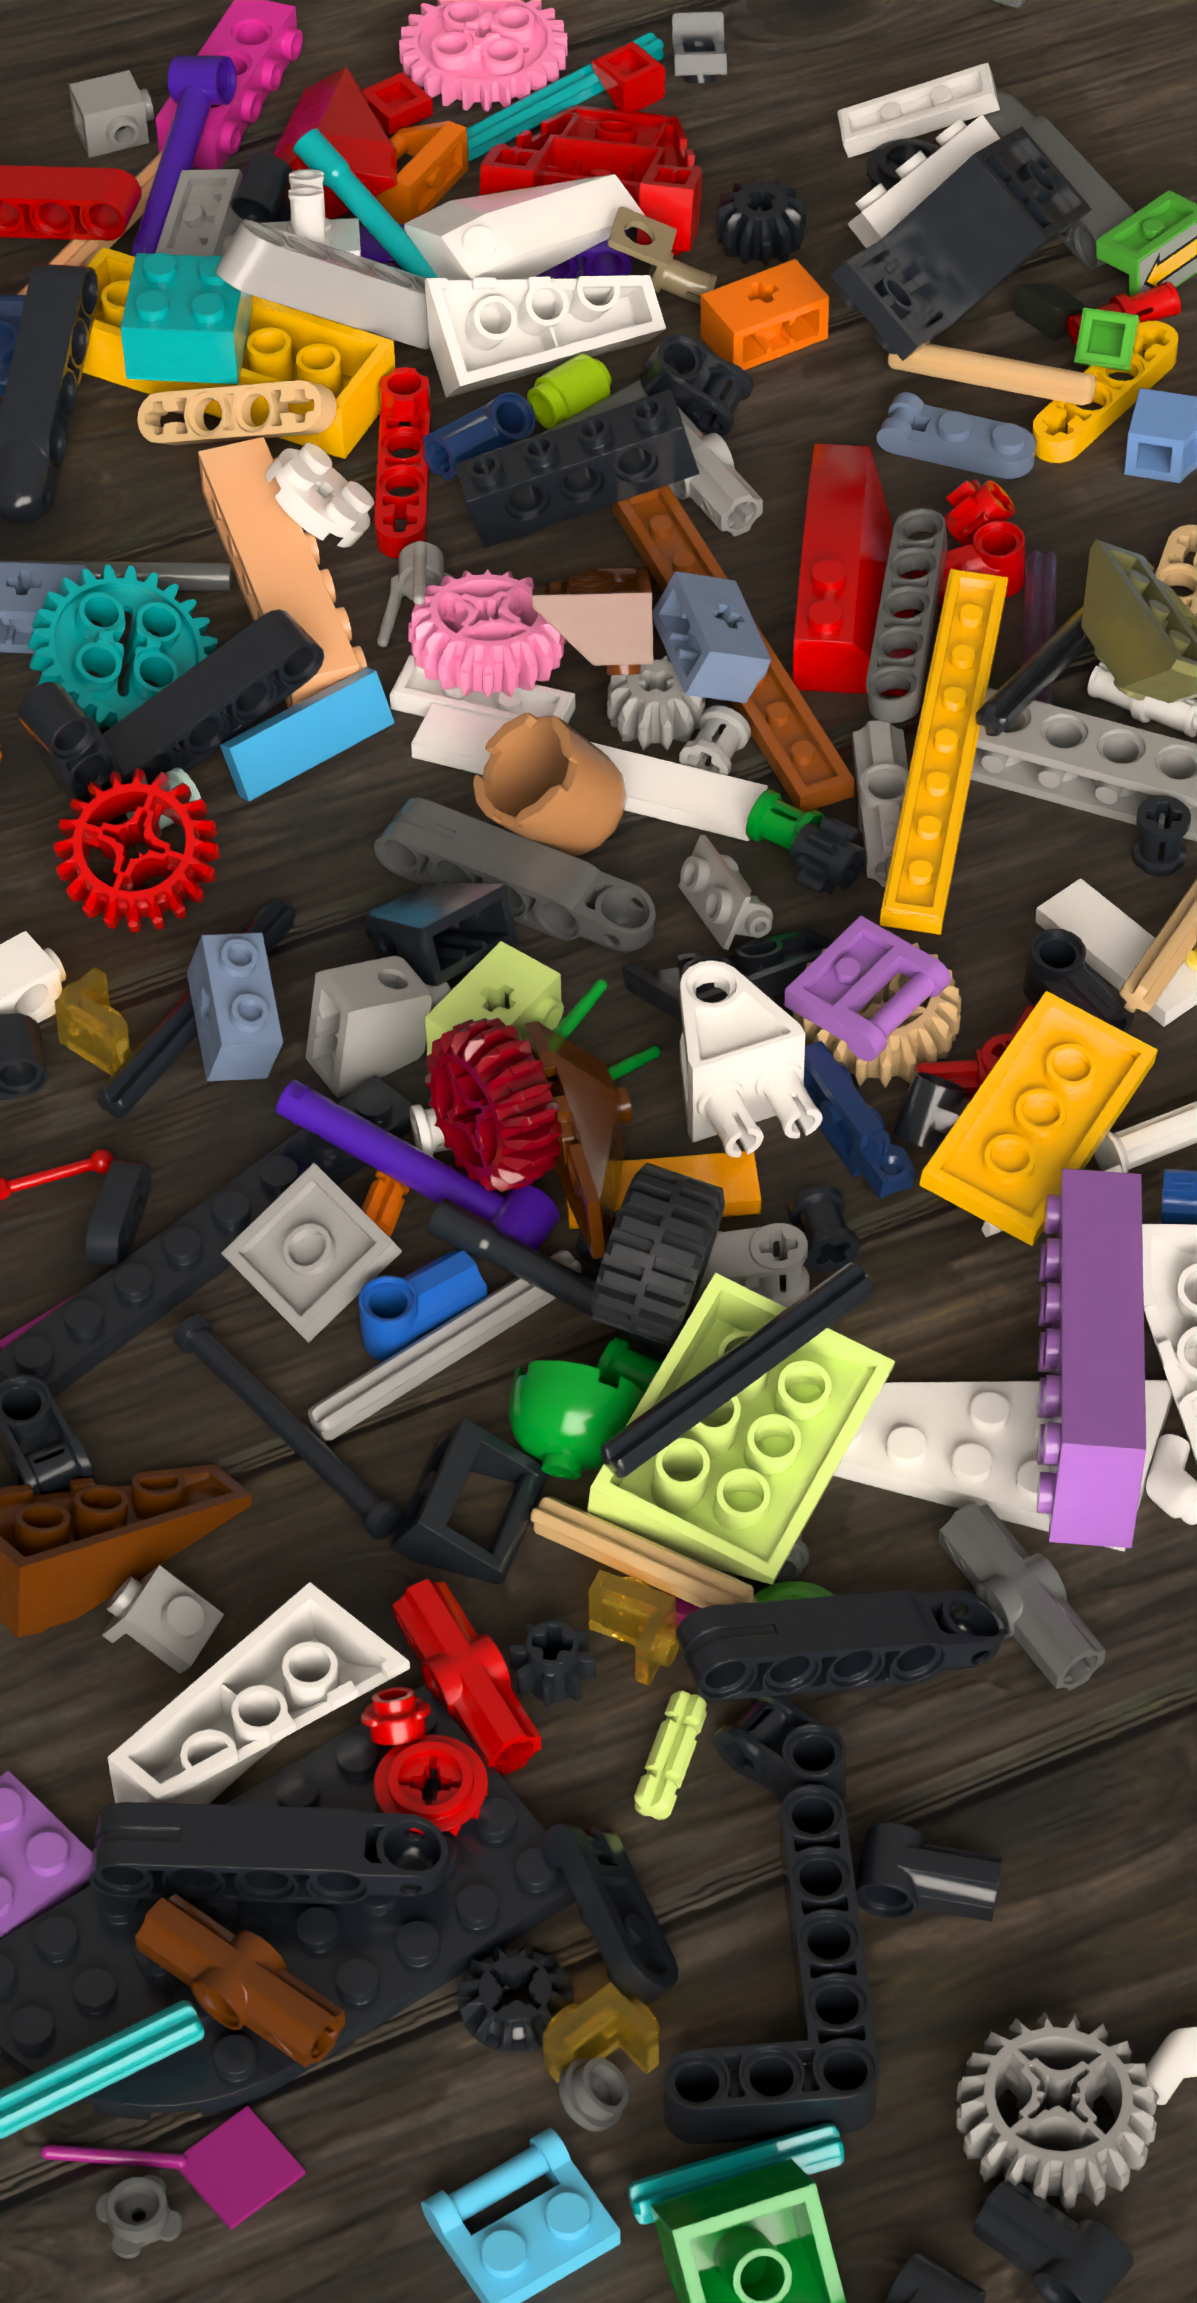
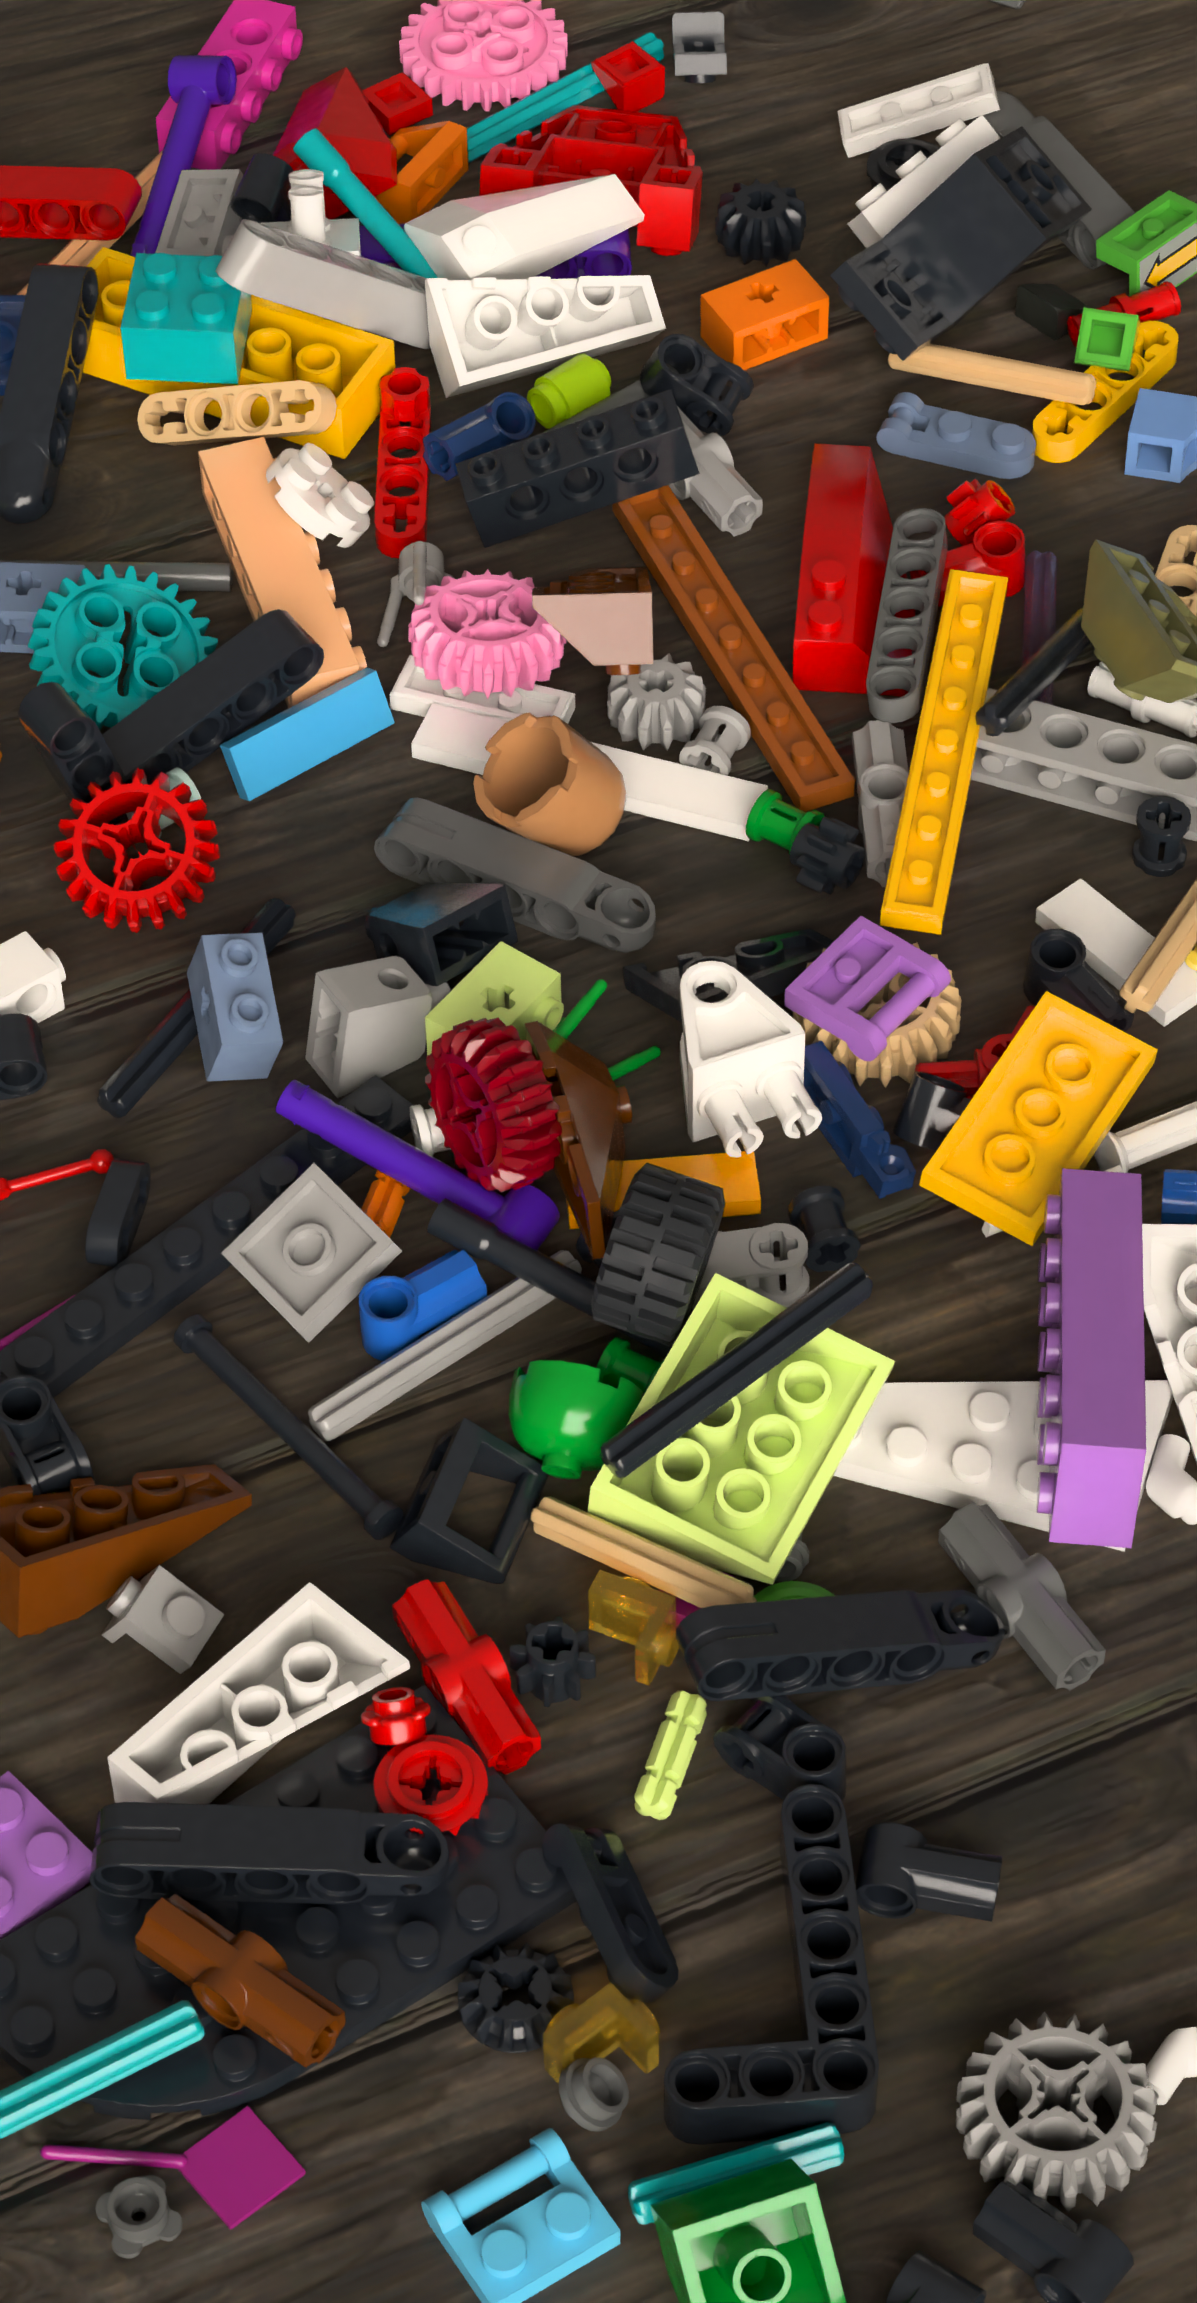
(90, 1024): clear yellow bracket -> none
(110, 113): light grey brick -> none
(664, 270): dark tan bracket -> none
(710, 637): sand blue brick -> none
(722, 895): light grey hinge -> none

